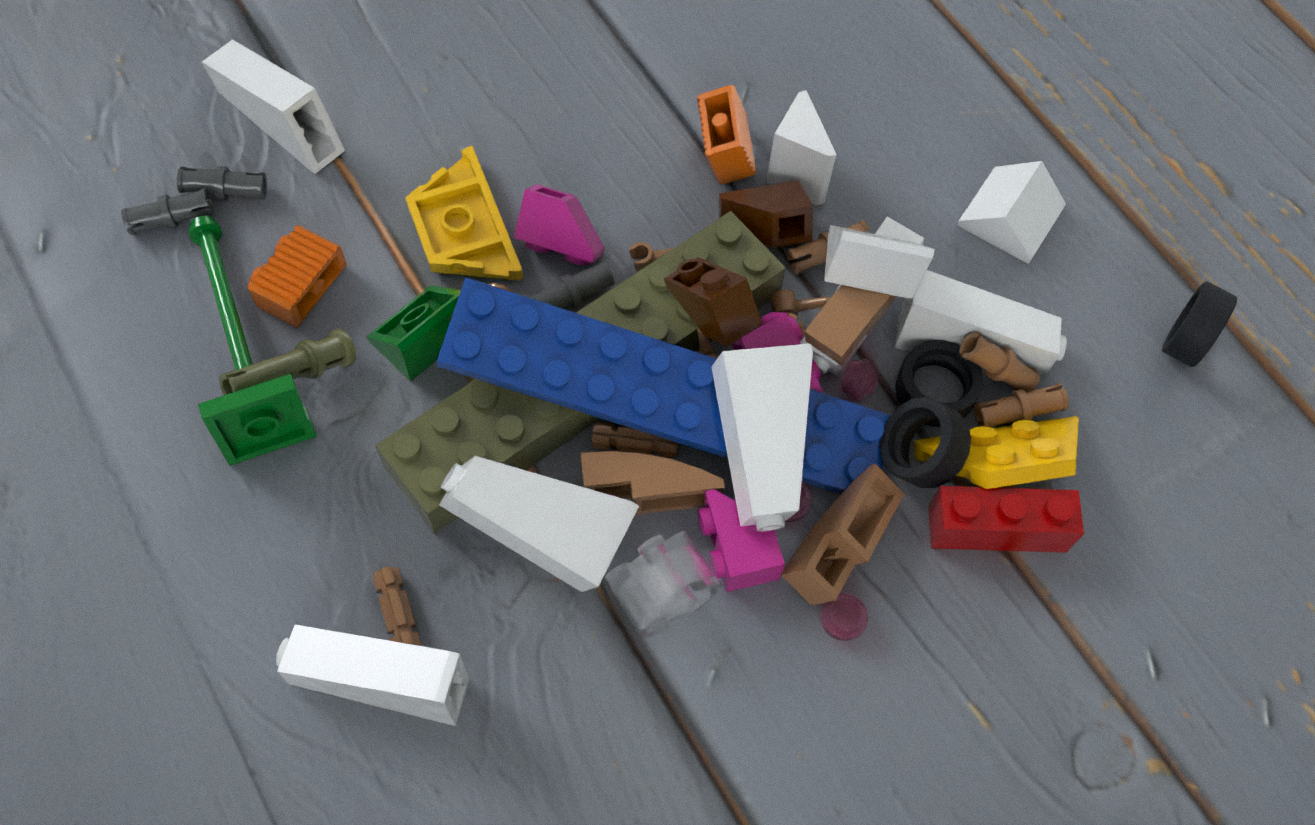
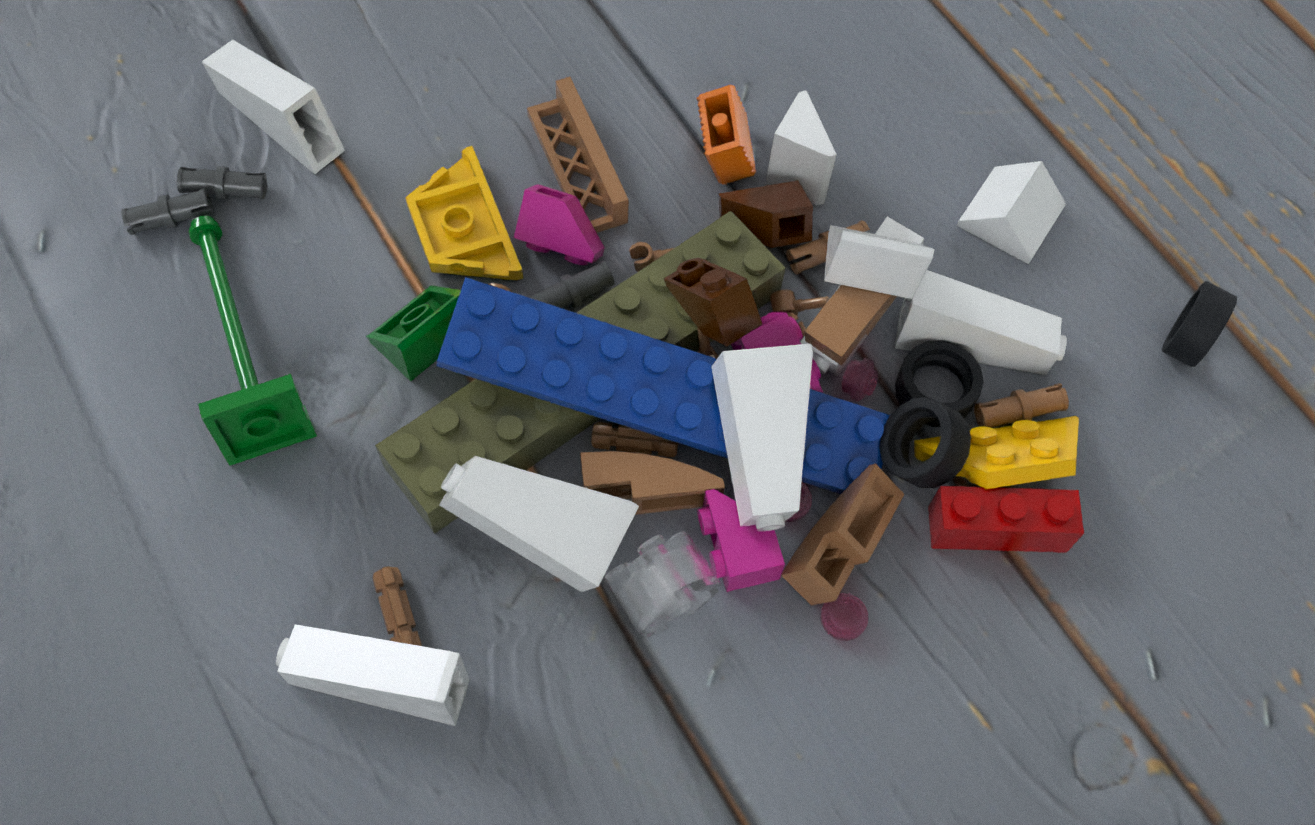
(296, 275): orange brick -> none
(306, 360): olive pin -> none
(589, 150): none -> medium nougat fence
(999, 362): medium nougat pin -> none

